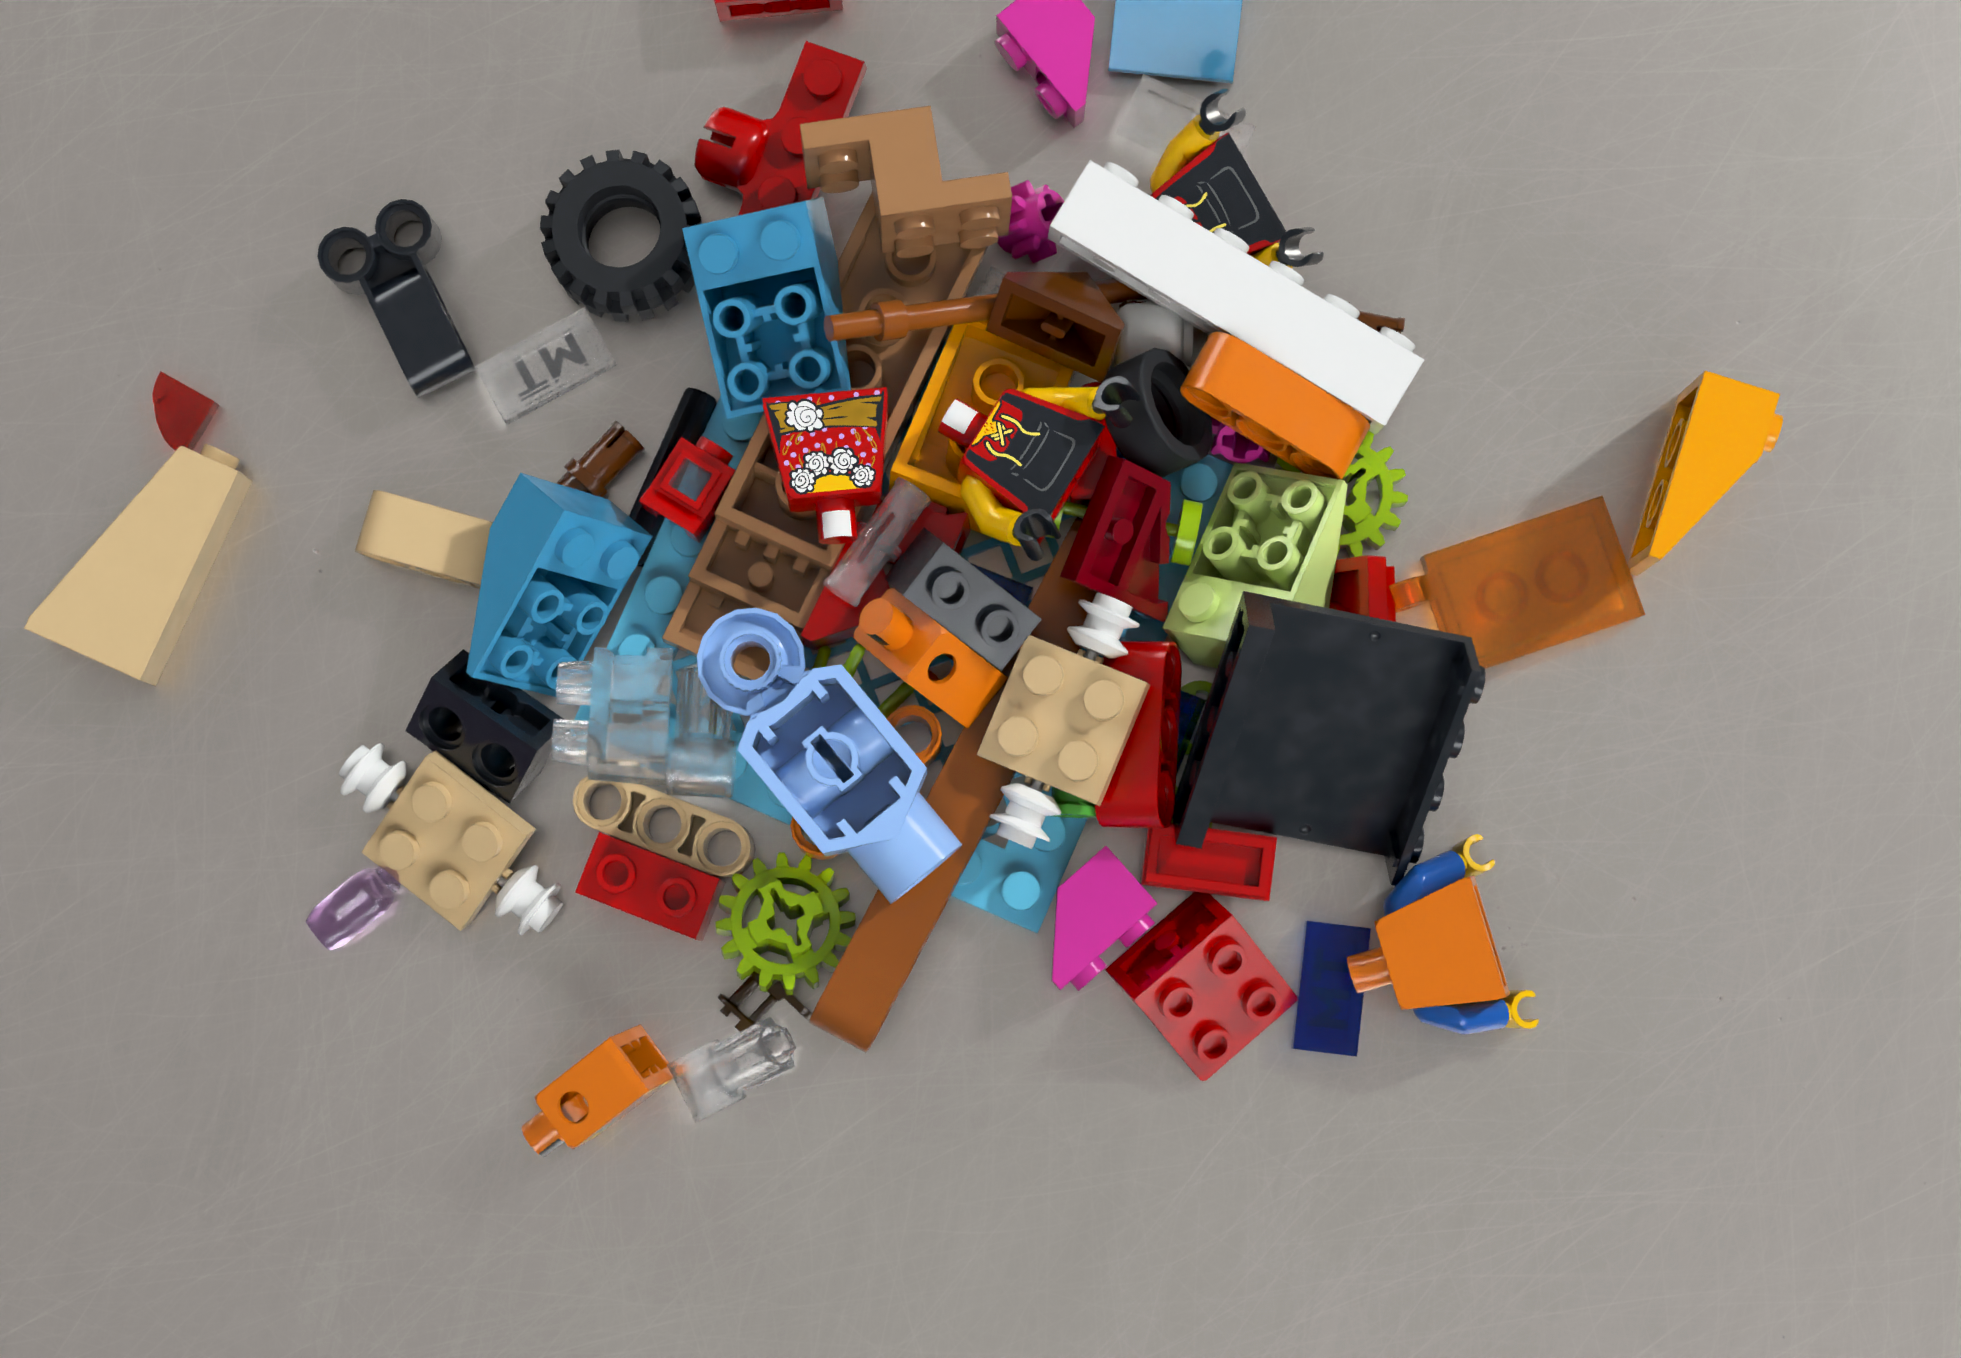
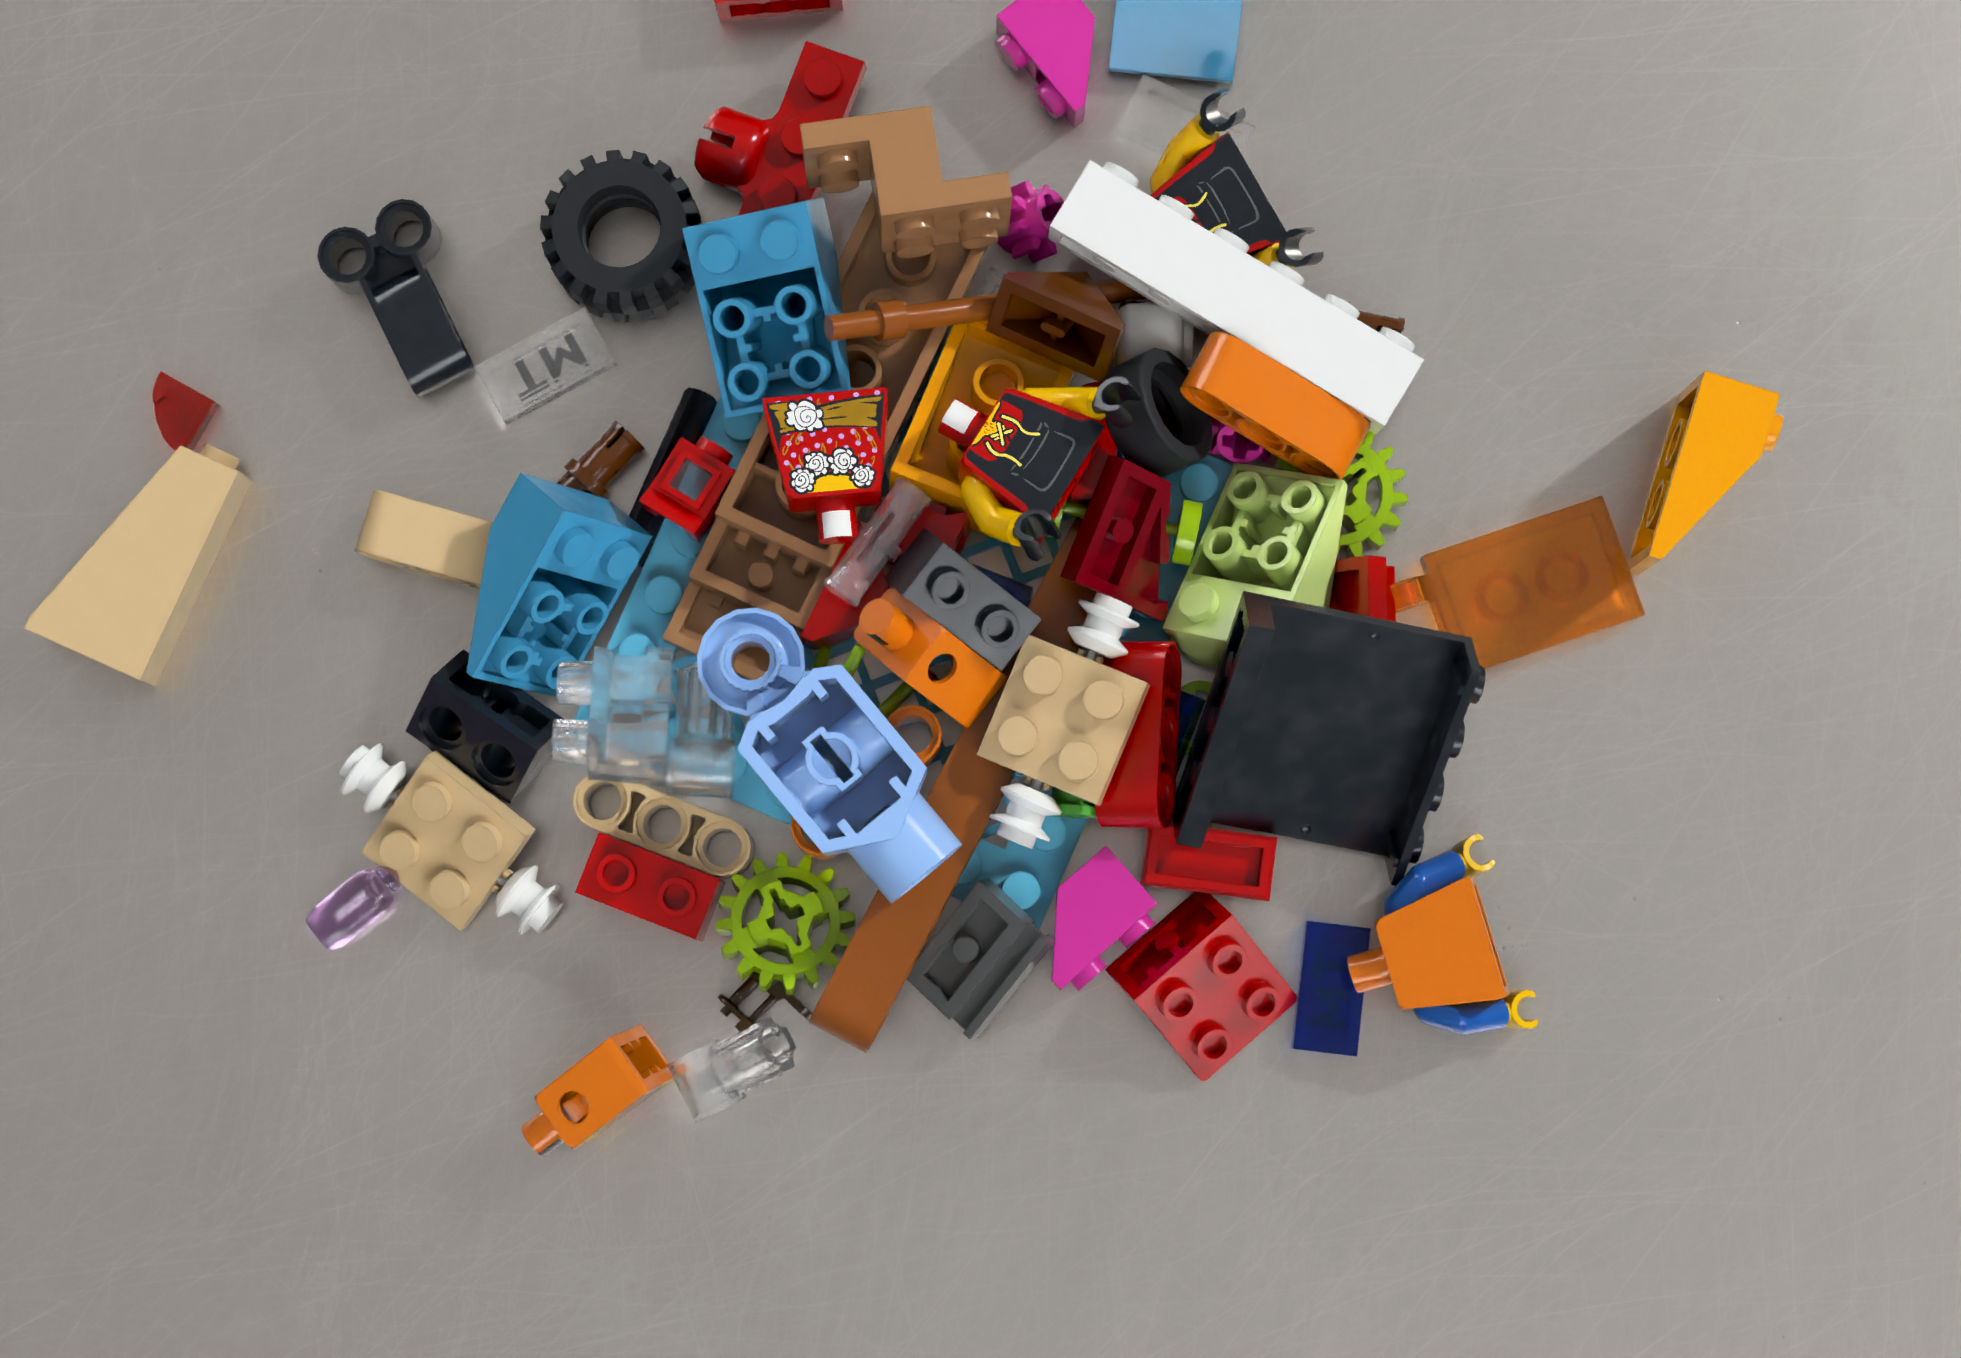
(979, 958): none -> dark grey plate

